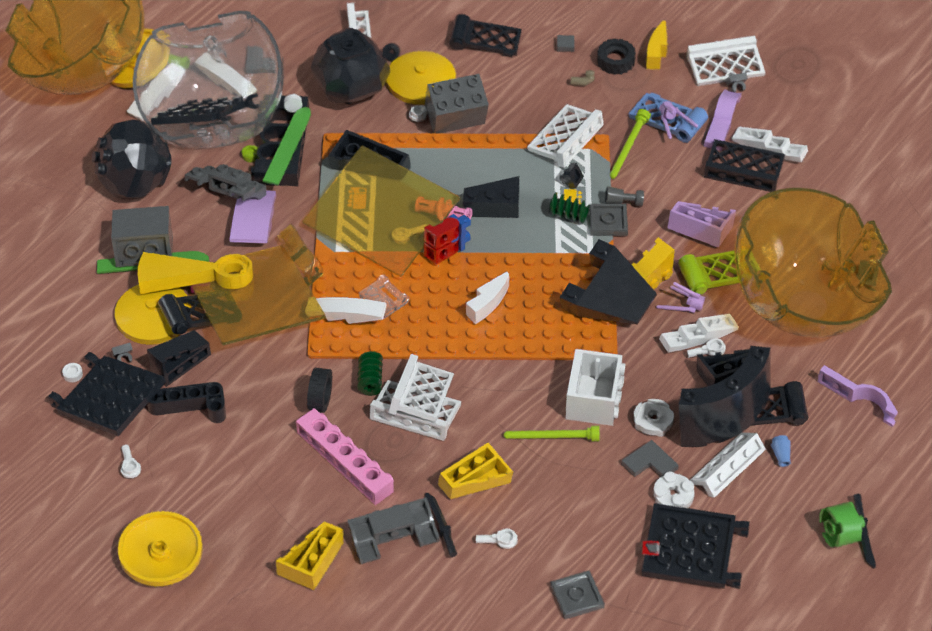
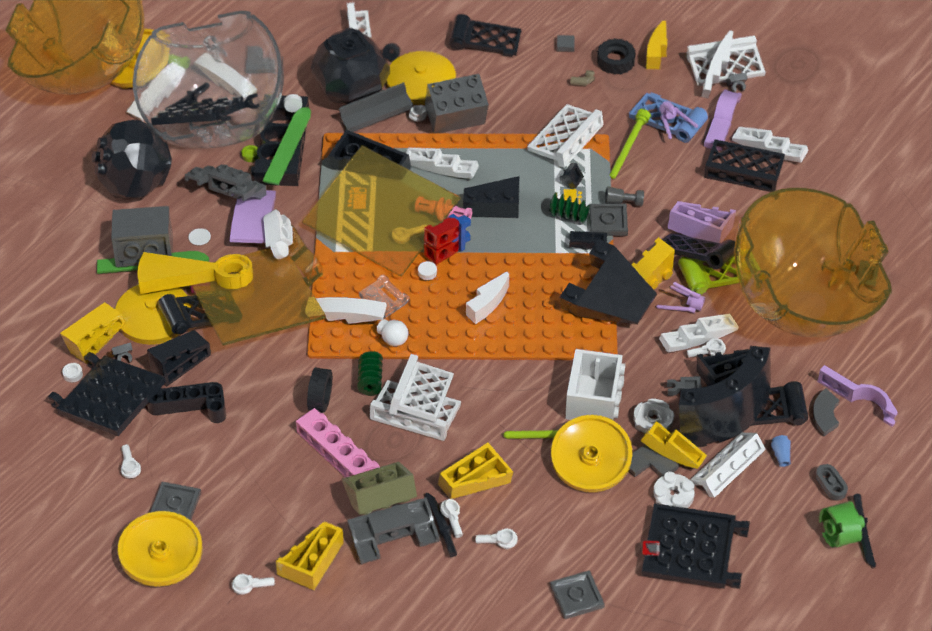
(93, 331): none -> yellow wedge
(176, 499): none -> dark grey tile
(191, 95): none -> black sword
(199, 236): none -> white sticker
(244, 583): none -> white plate
(278, 233): none -> white piece
(375, 108): none -> dark grey panel
(380, 488): none -> olive slope
(393, 332): none -> white piece
(427, 270): none -> white tile
(439, 163): none -> white slope
(450, 509): none -> white plate
(586, 239): none -> black plate
(591, 453): none -> yellow dish
(673, 446): none -> yellow slope
(685, 382): none -> dark grey plate
(712, 252): none -> black piece
(719, 62): none -> white slope
(824, 412): none -> dark grey tile
(833, 483): none -> dark grey plate

